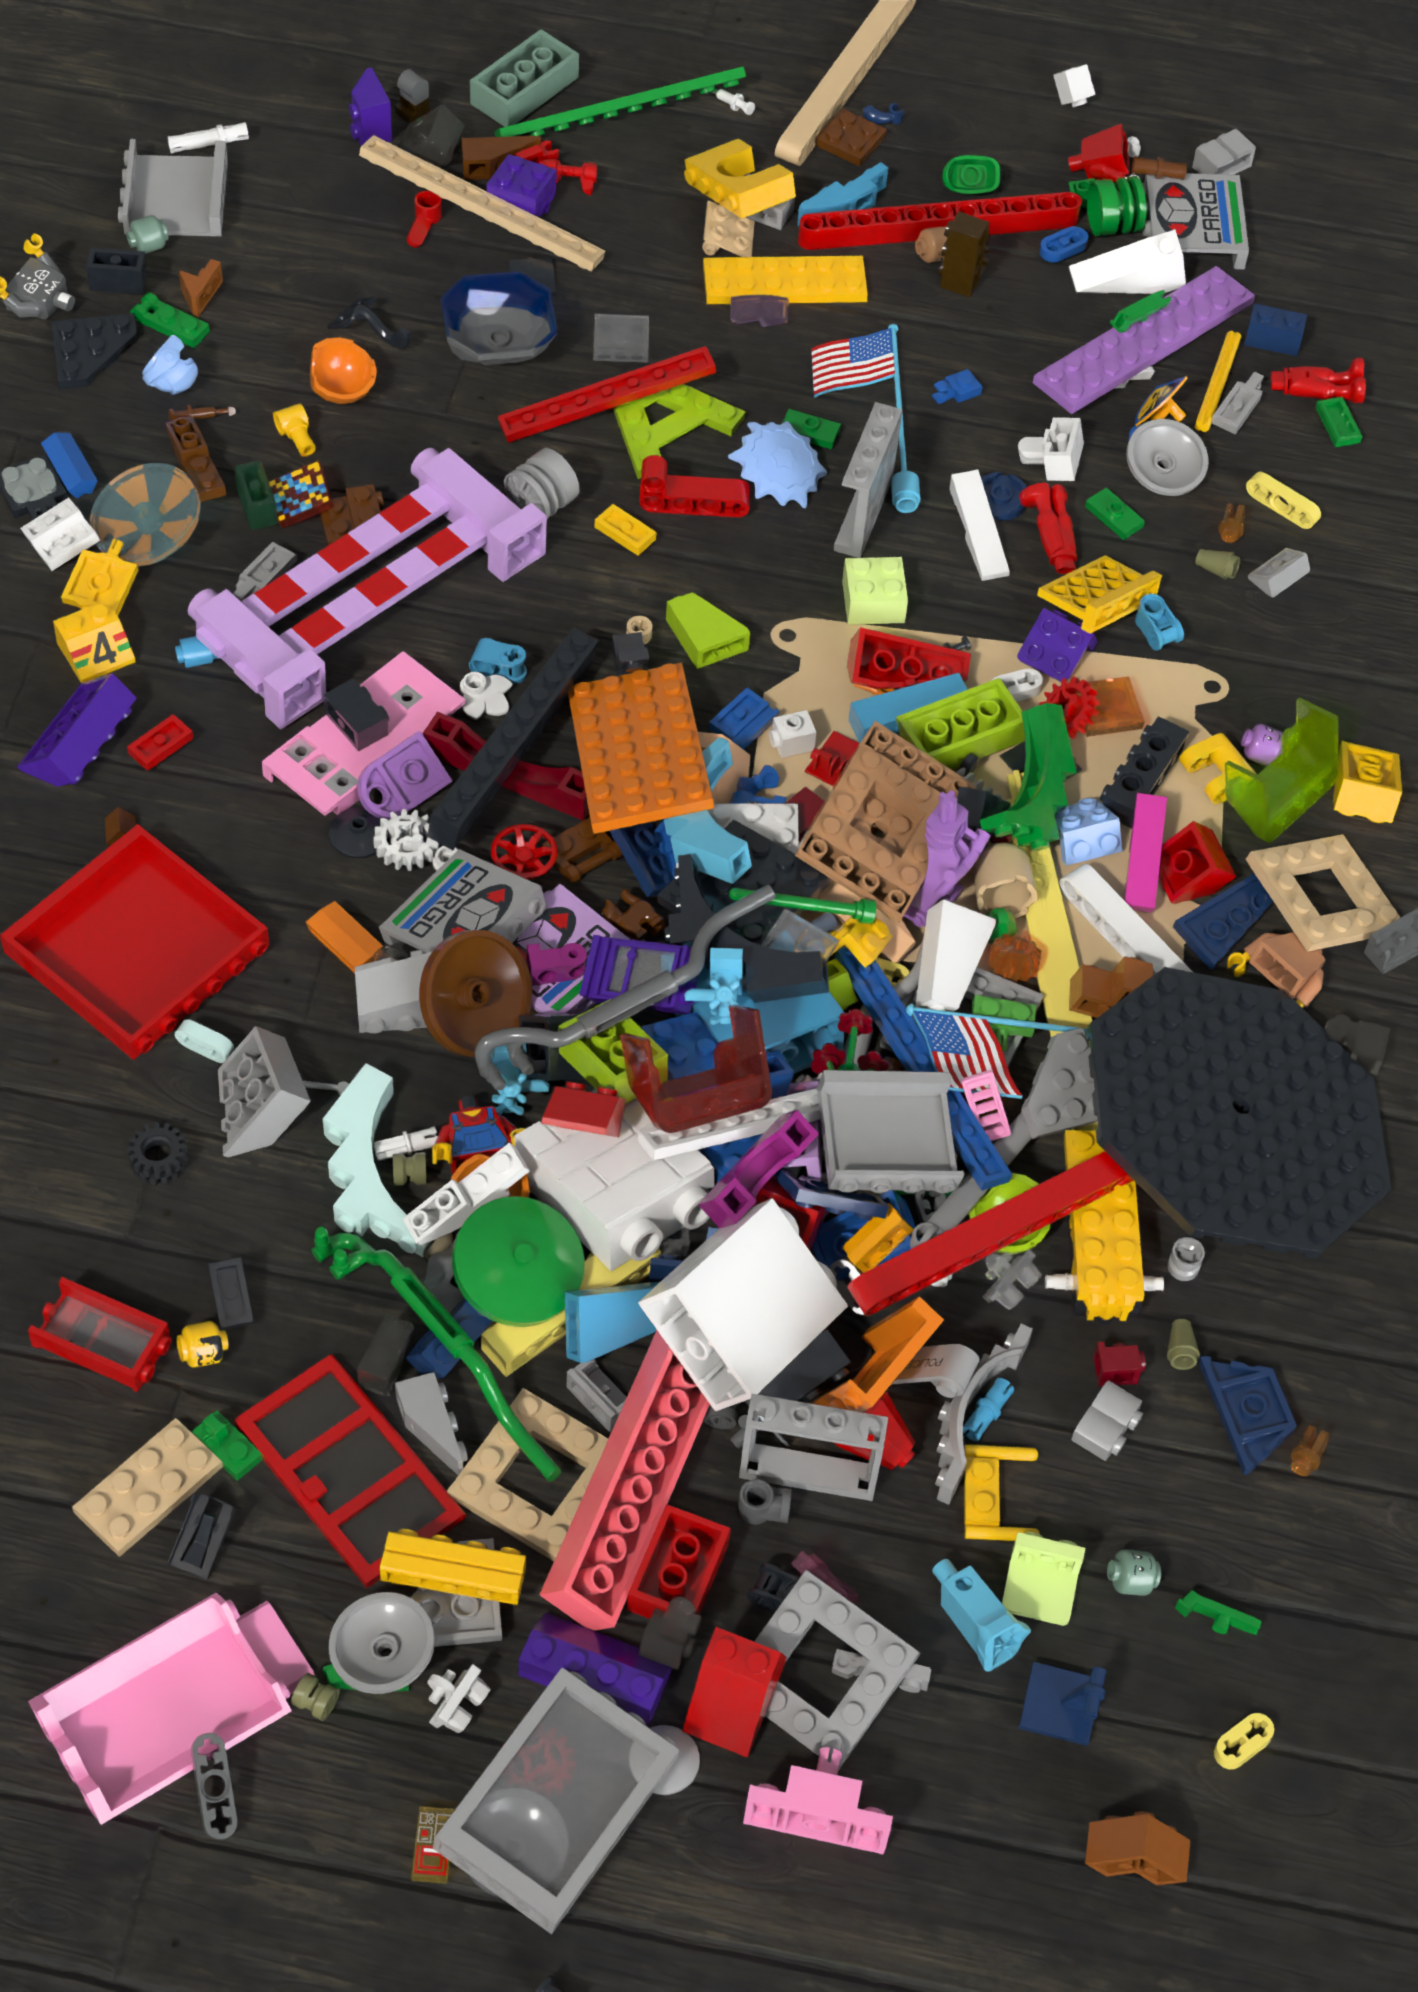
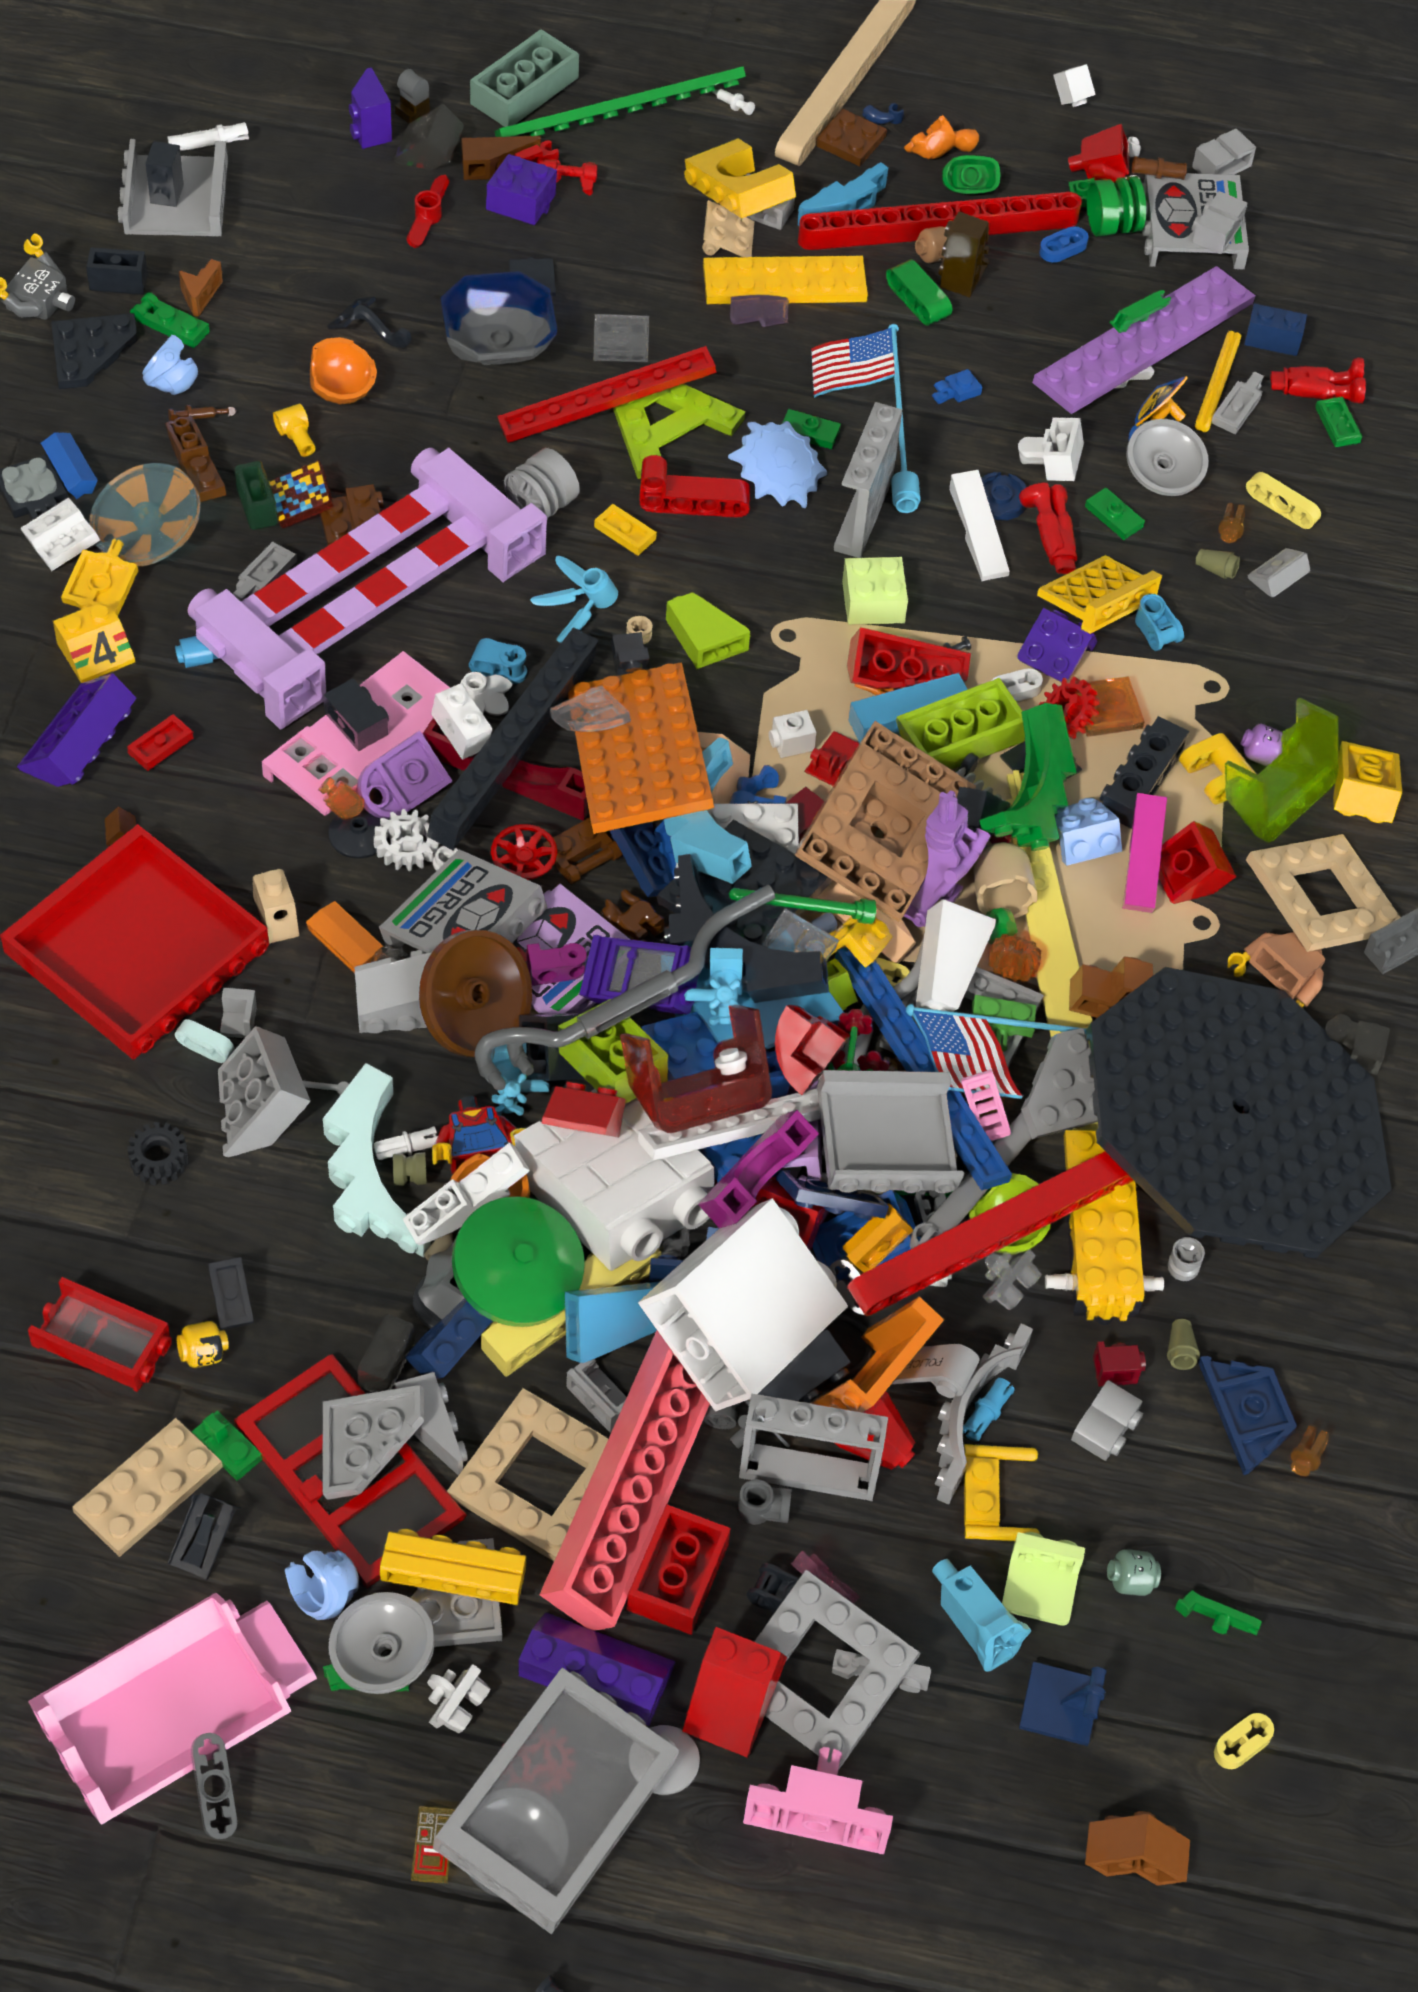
(147, 234): sand green head -> none
(164, 174): none -> black brick
(238, 1012): none -> light grey panel
(271, 895): none -> tan torso
(315, 1696): olive wheel -> none
(329, 1588): none -> light blue helmet
(341, 799): none -> clear orange arm
(365, 1435): none -> light grey plate
(439, 1322): green piece -> none
(461, 720): none -> white brick
(482, 203): tan plate -> none
(591, 712): none -> clear plate
(594, 584): none -> medium azure plant
(669, 1633): clear smoke brick -> none
(731, 1061): none -> white plate
(744, 718): blue plate -> none
(806, 1046): none -> brick
(919, 292): none -> green beam
(941, 140): none -> orange animal
(1116, 919): white beam -> none
(1133, 269): white wedge -> none
(1219, 222): none -> light grey piece
(1224, 920): dark blue wing -> none

